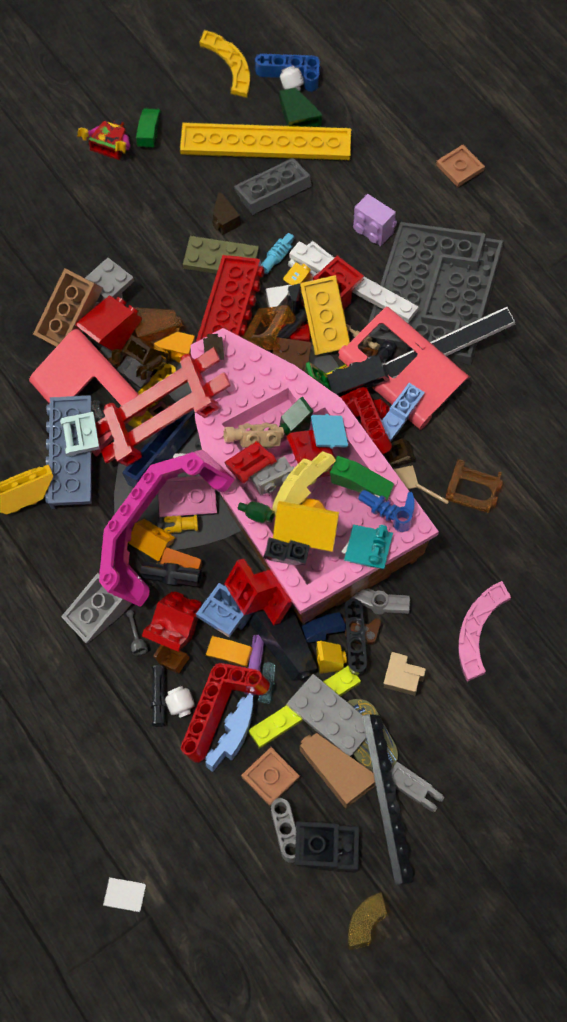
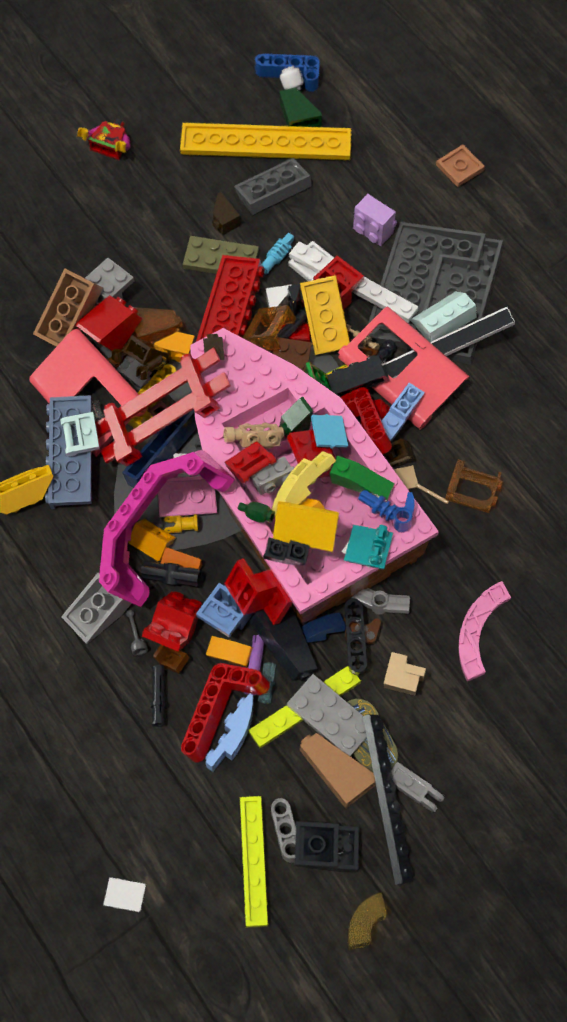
(148, 127): green slope -> none
(180, 701): white head -> none
(234, 59): yellow tile -> none
(253, 862): none -> neon yellow plate
(270, 776): nougat plate -> none
(298, 274): yellow brick -> none
(330, 657): yellow slope -> none
(445, 316): none -> light aqua slope

